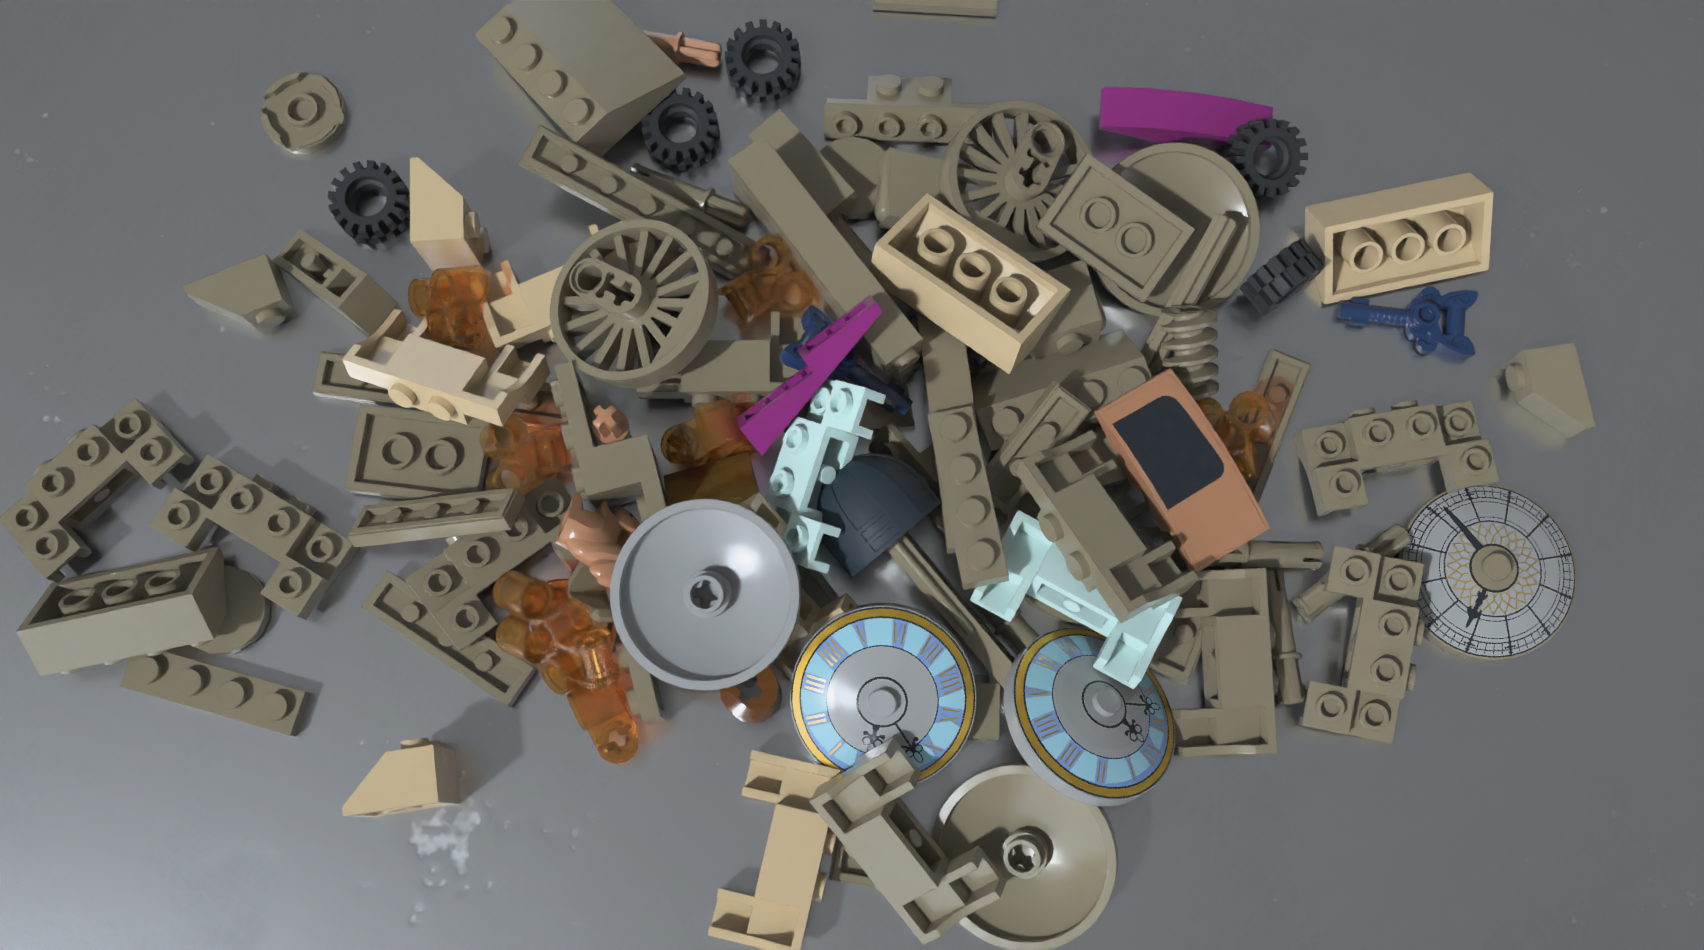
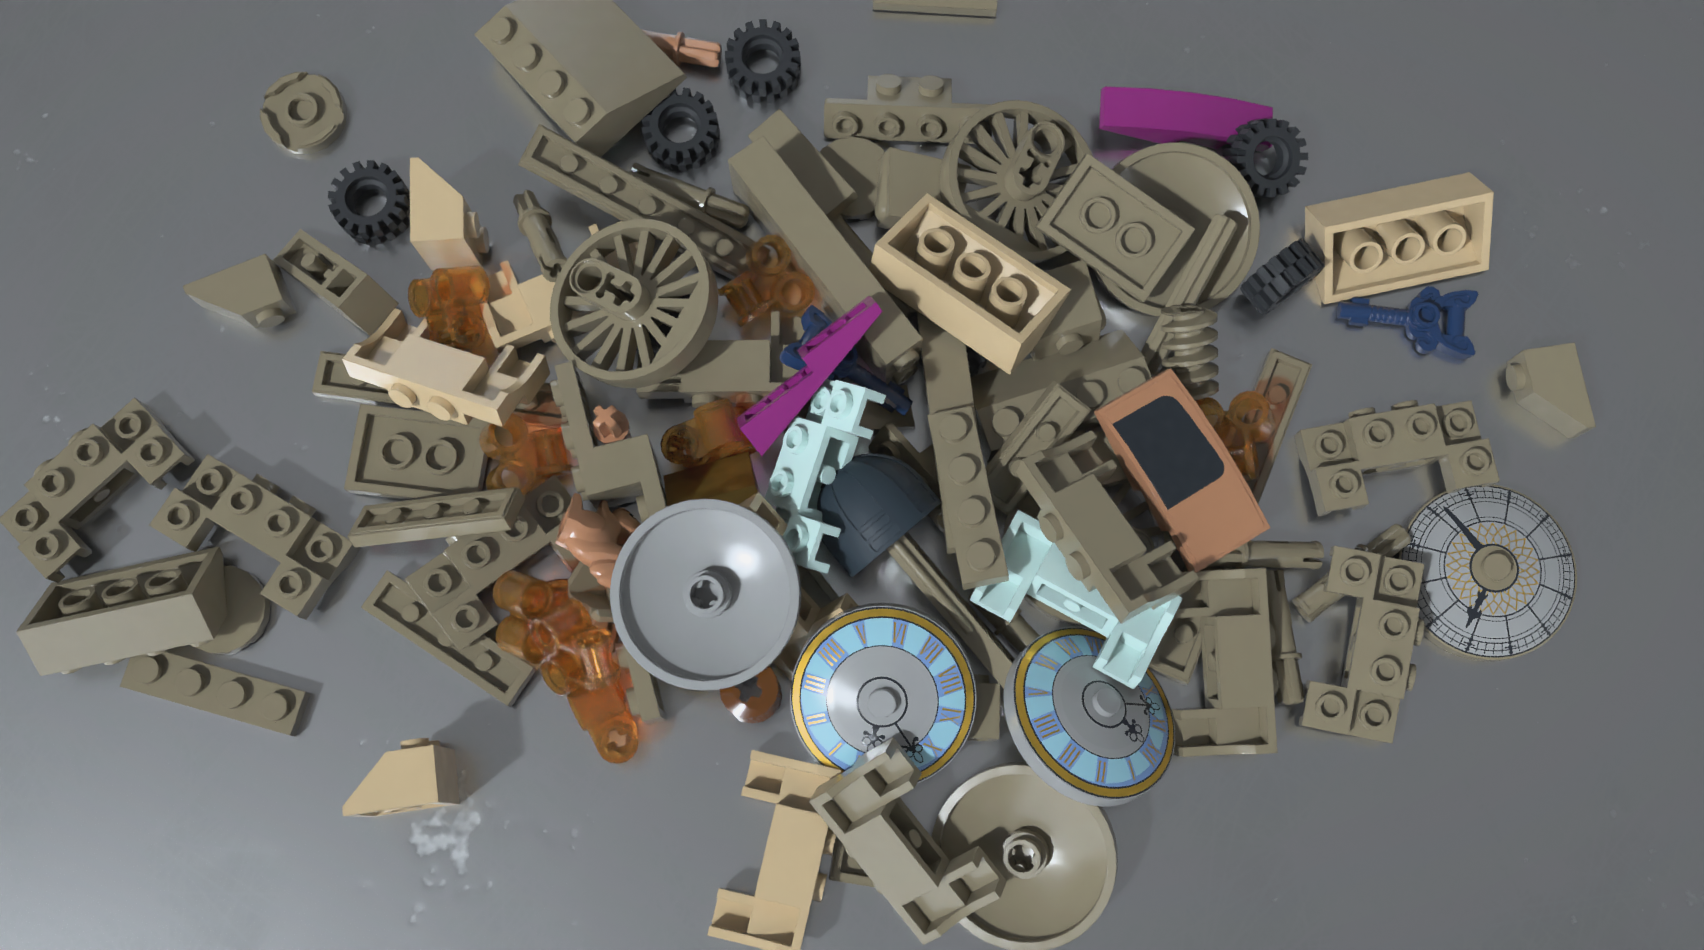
(536, 225): none -> dark tan axle

